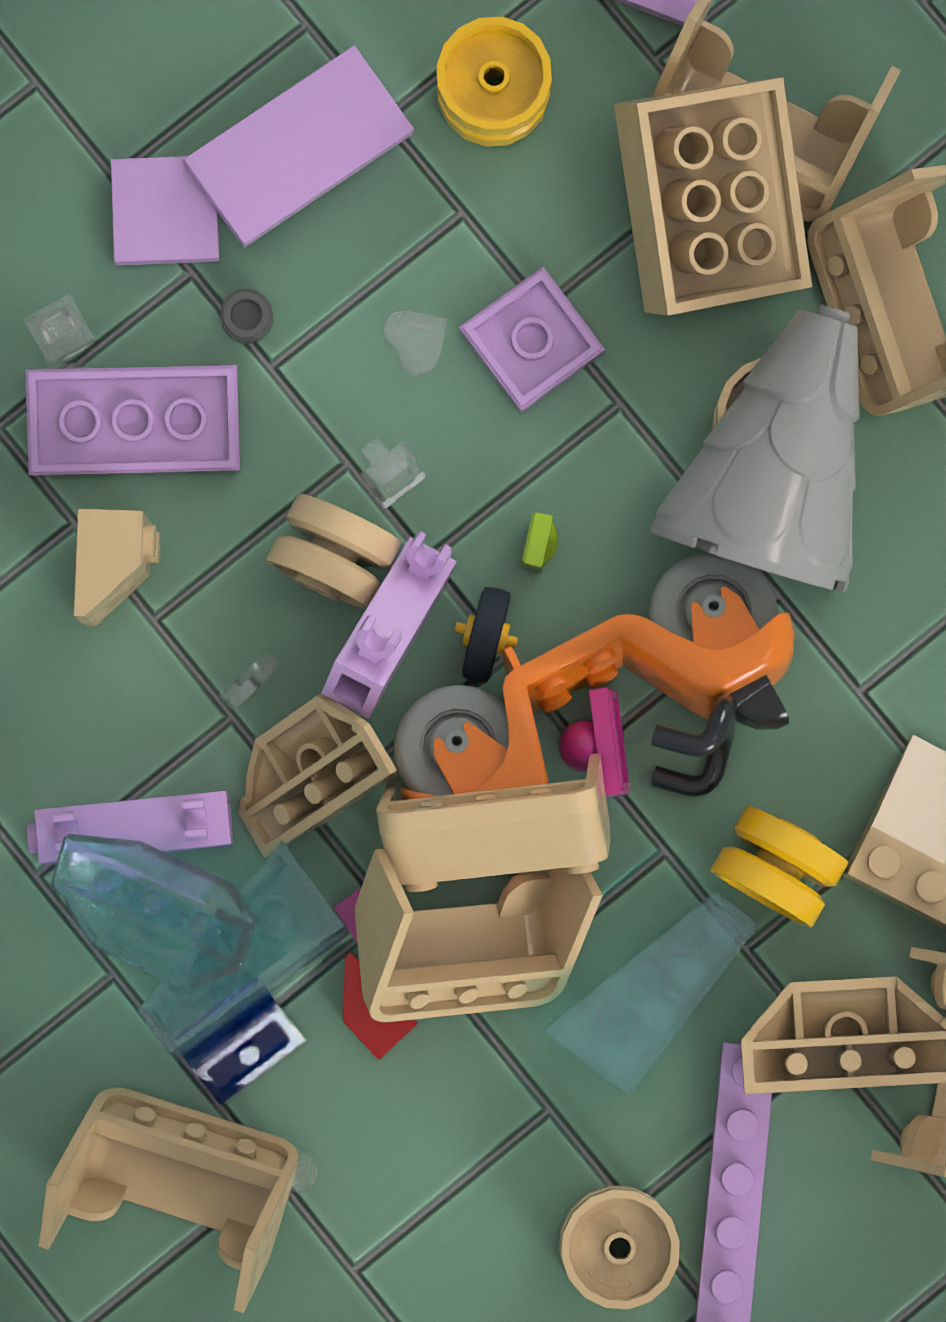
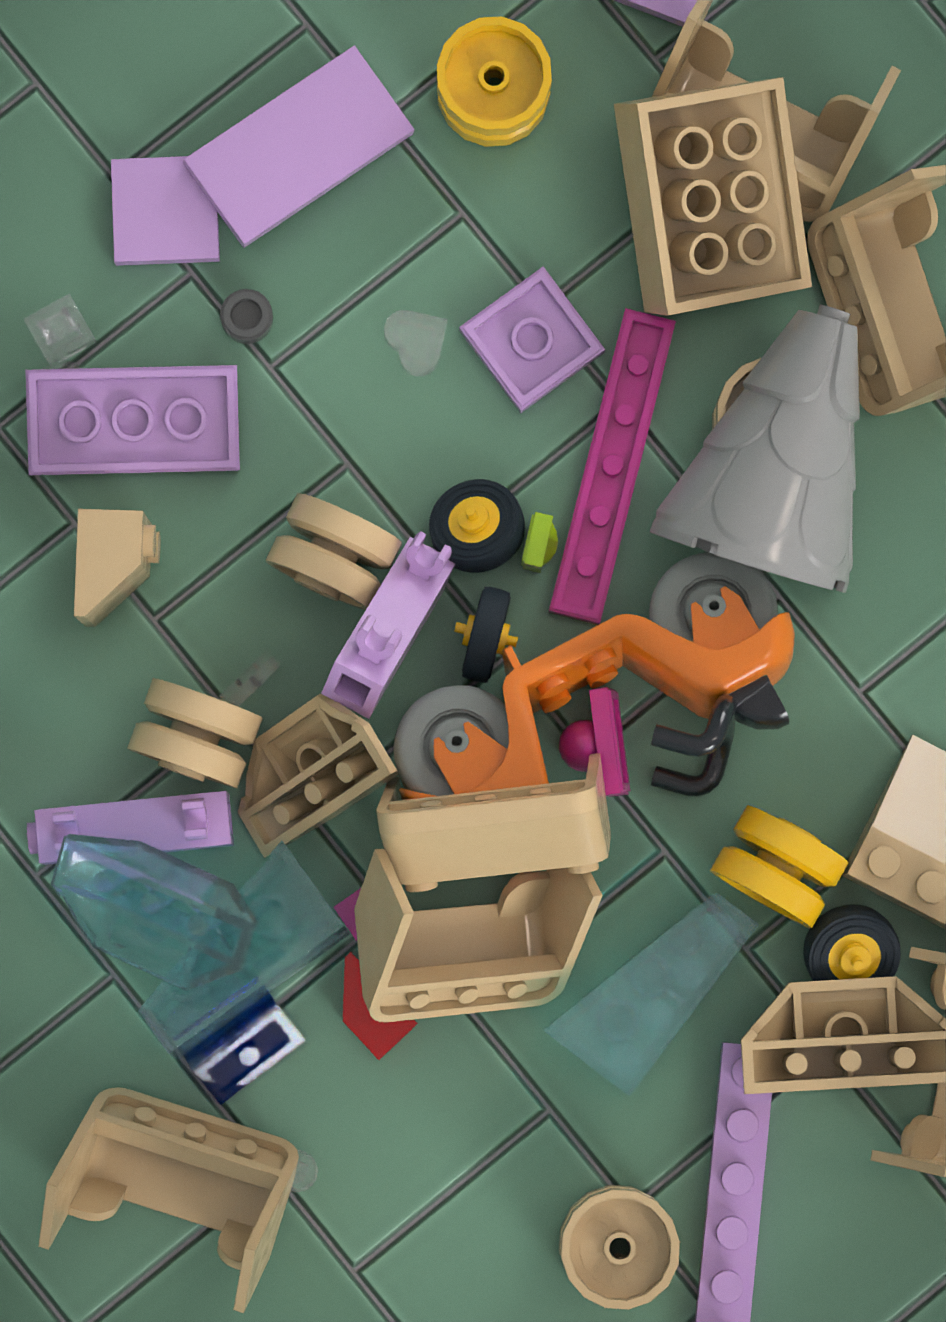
(196, 729): none -> tan wheel
(391, 471): clear tile -> none
(479, 524): none -> black wheel
(612, 466): none -> dark pink tile
(851, 945): none -> black wheel

